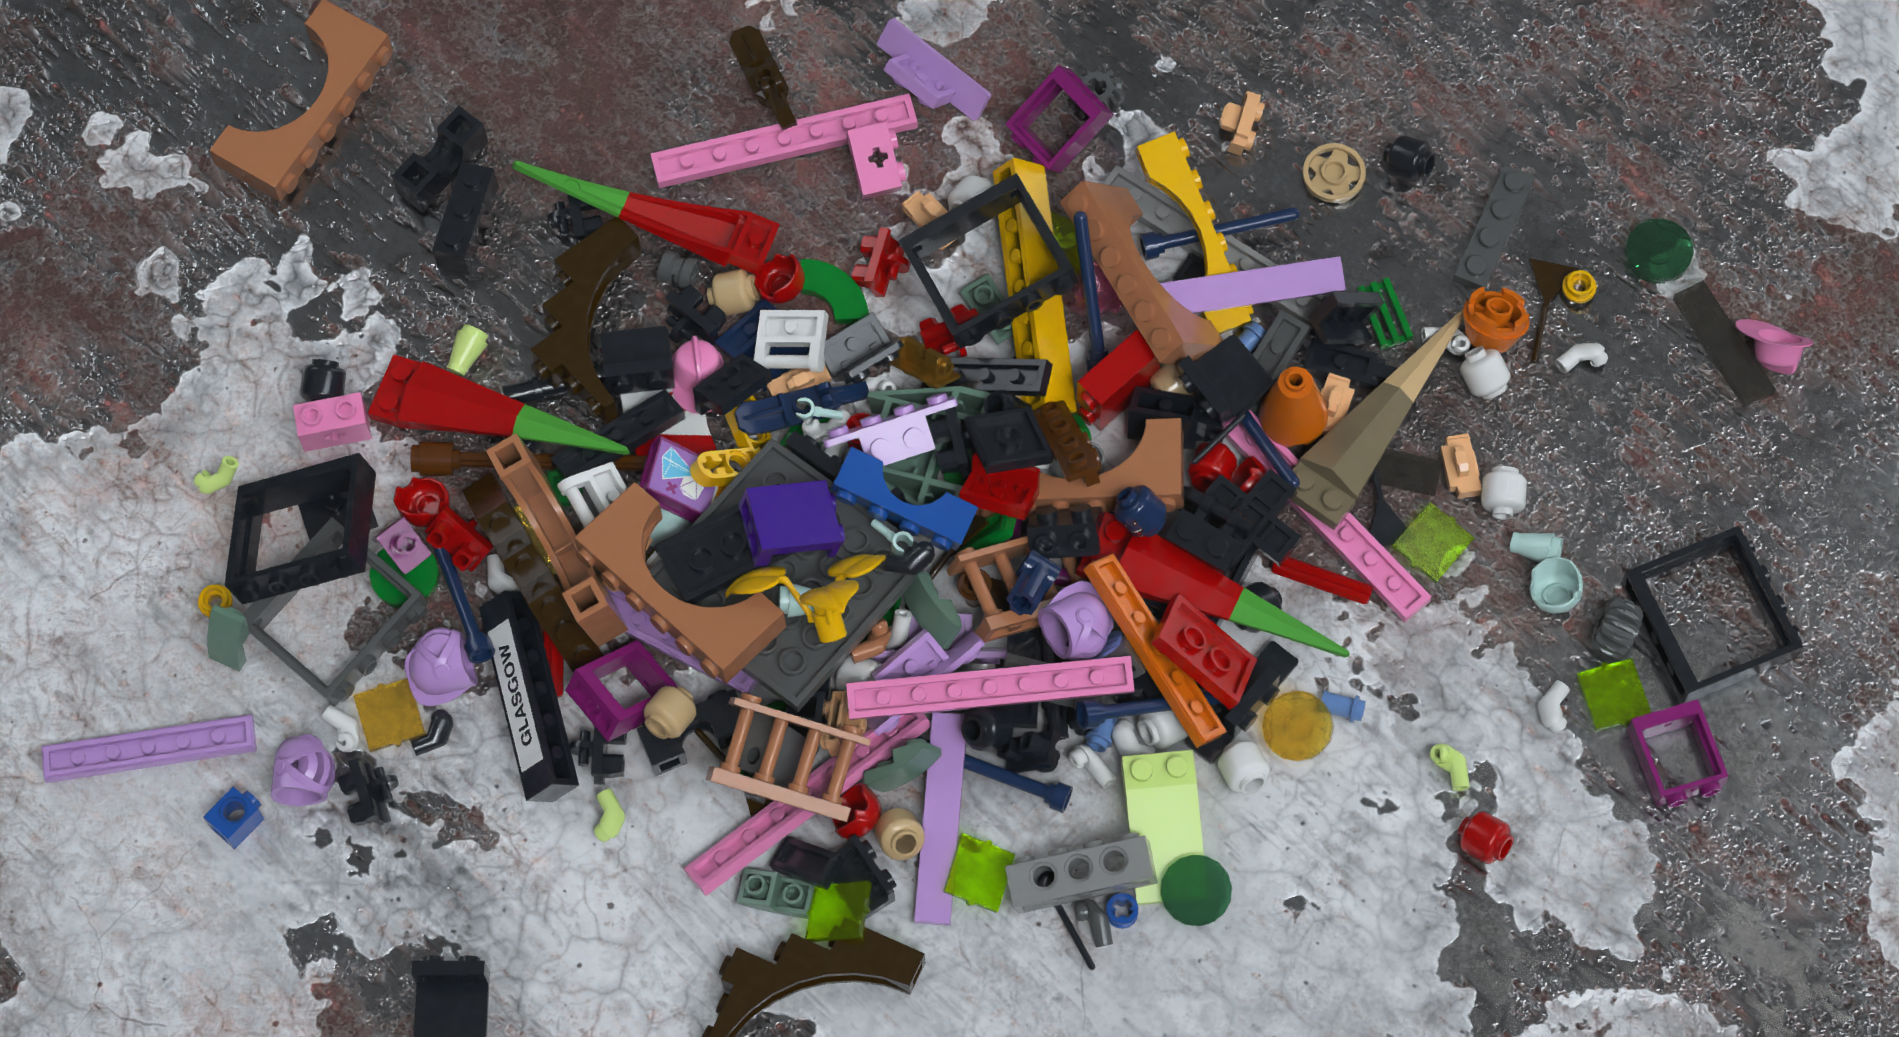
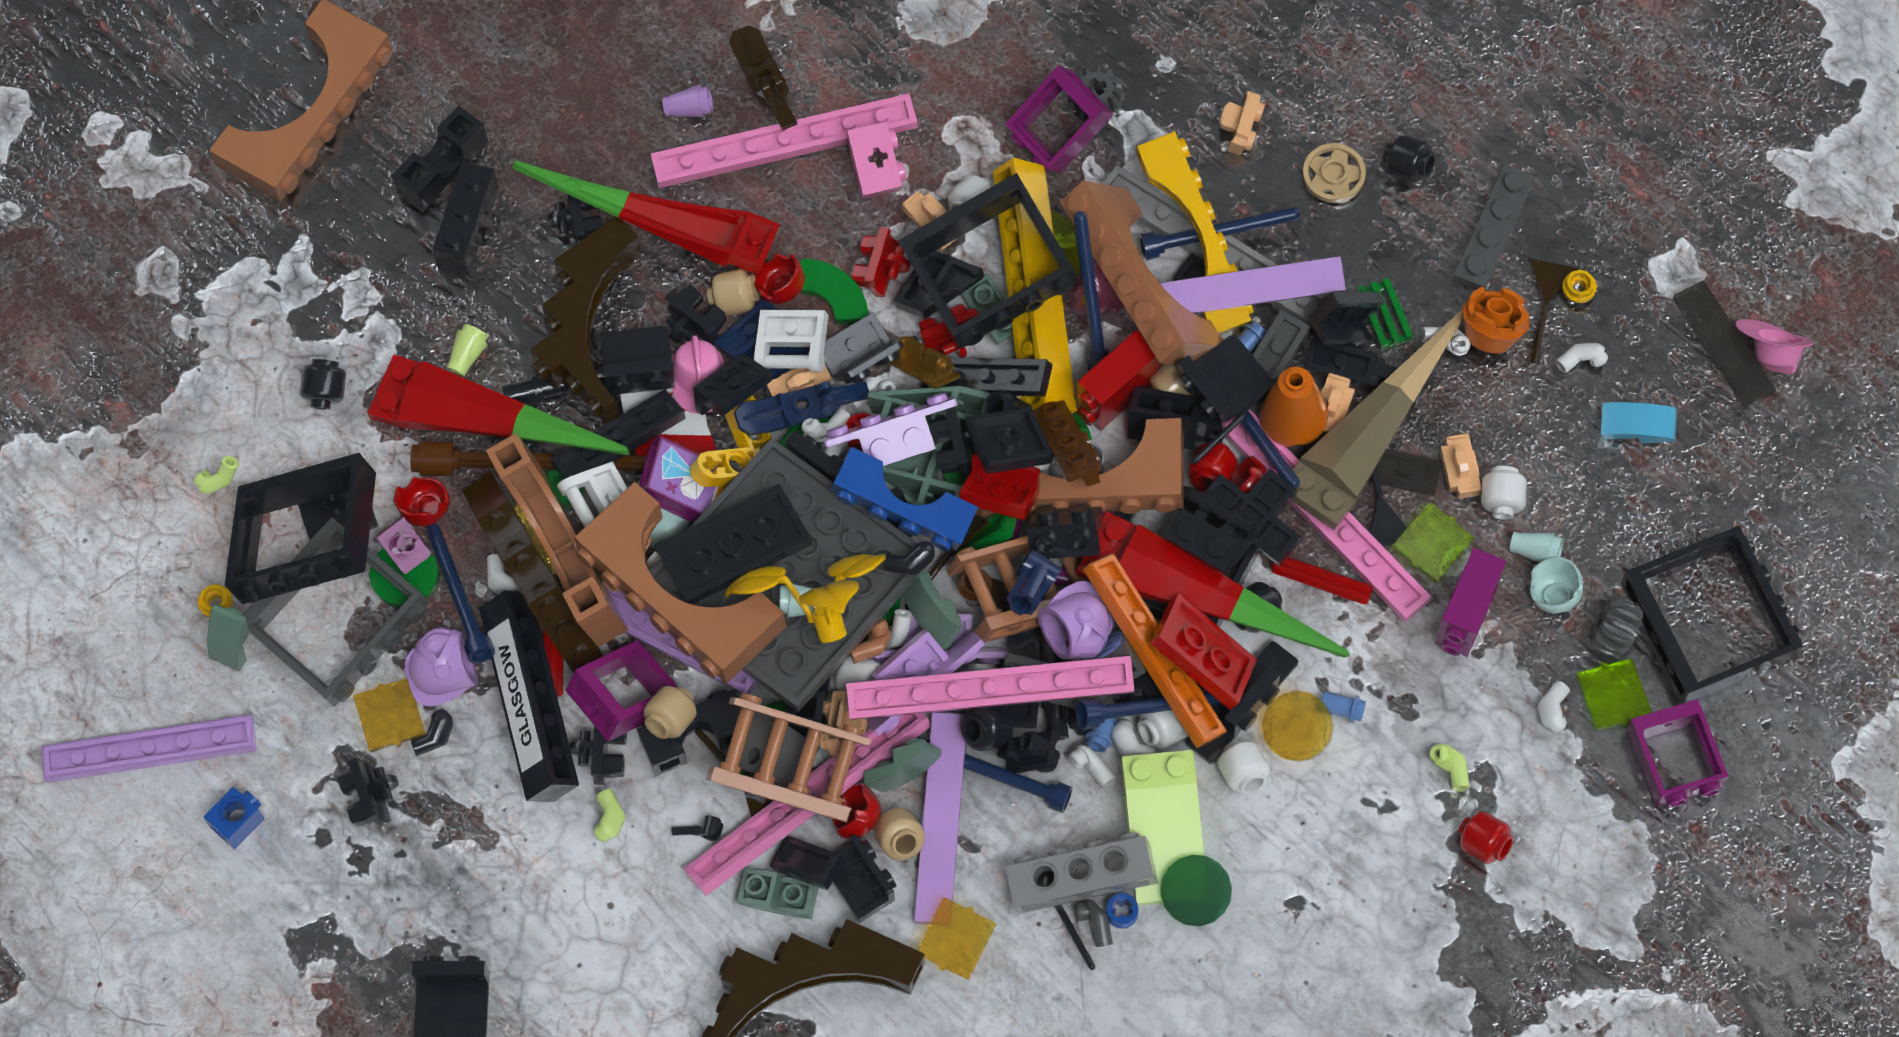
(302, 772): lavender helmet -> none
(332, 422): bright pink brick -> none
(346, 727): white arm -> none
(458, 539): red hips -> none
(677, 269): dark grey wheel -> none
(689, 103): none -> lavender cone
(710, 829): none -> black hand
(790, 520): dark purple panel -> none
(817, 411): light aqua hand -> none
(838, 912): clear neon green piece -> none
(893, 537): light aqua hand -> none
(929, 73): lavender bracket -> none
(948, 274): none -> black wing
(956, 938): none -> clear yellow piece
(978, 873): clear neon green piece -> none
(1140, 511): dark blue head -> none
(1470, 603): none -> magenta window
(1485, 372): white head -> none
(1638, 420): none -> medium azure slope
(1659, 251): clear green tile -> none

